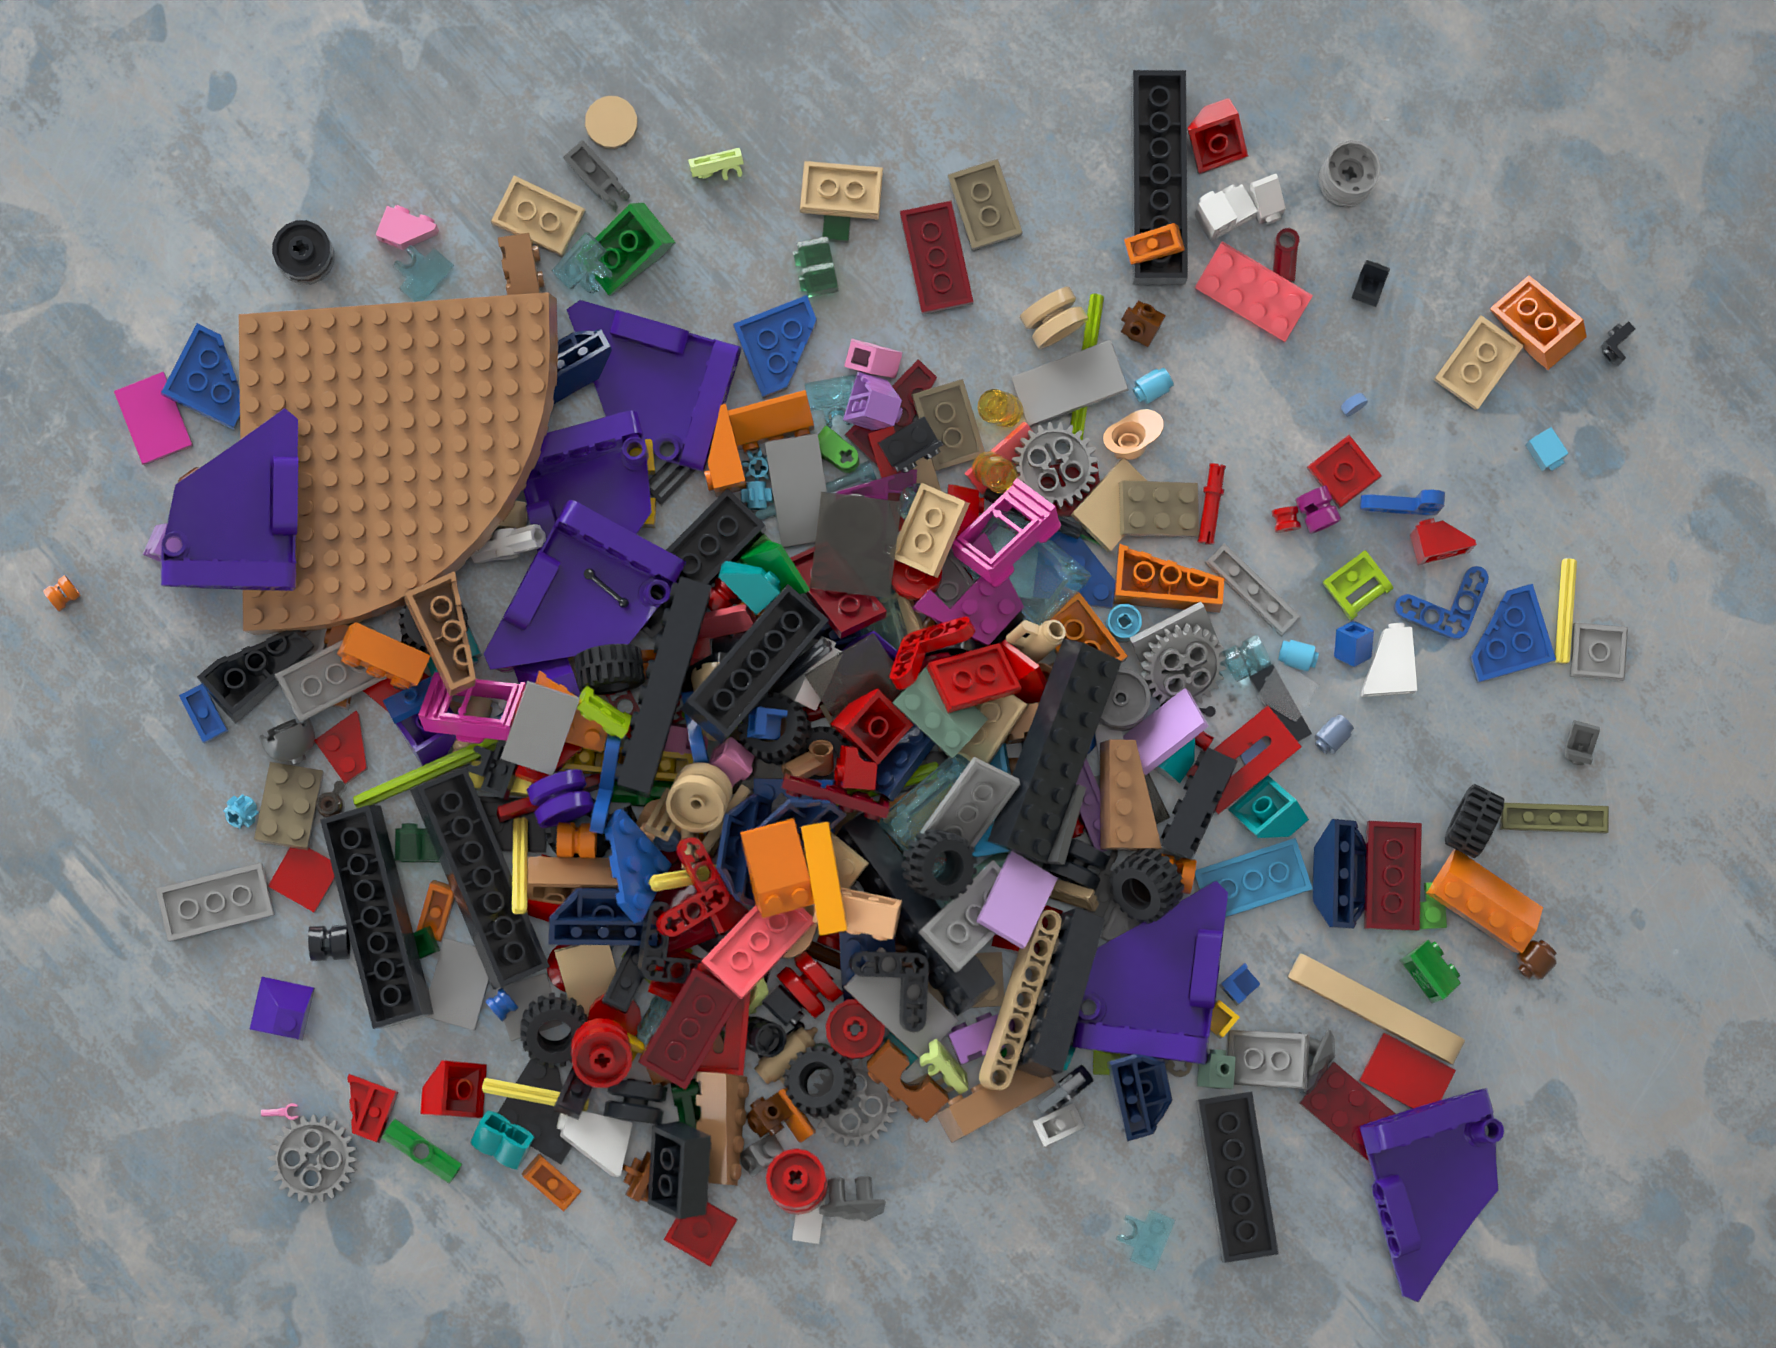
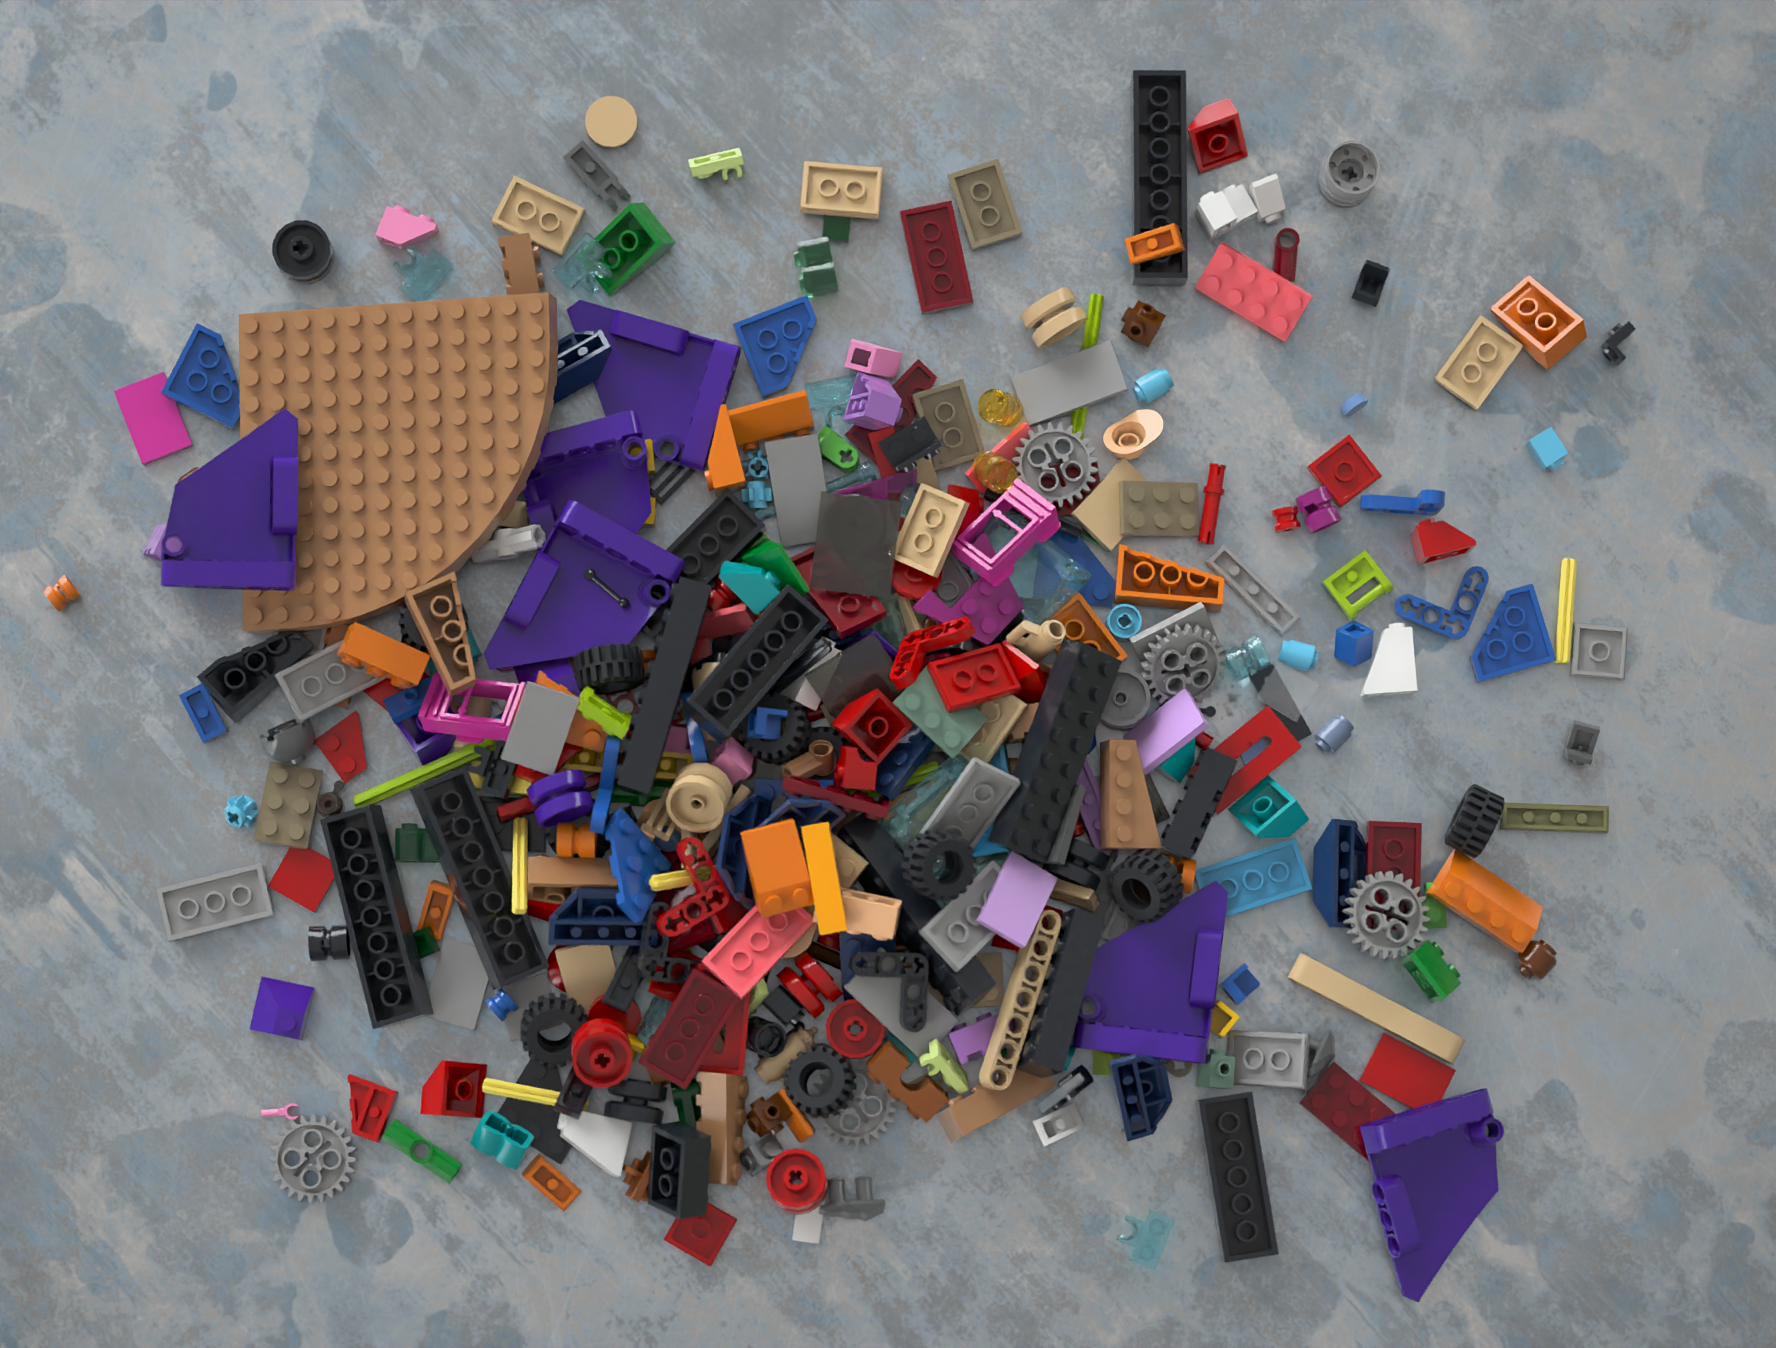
(1379, 938): none -> light grey gear

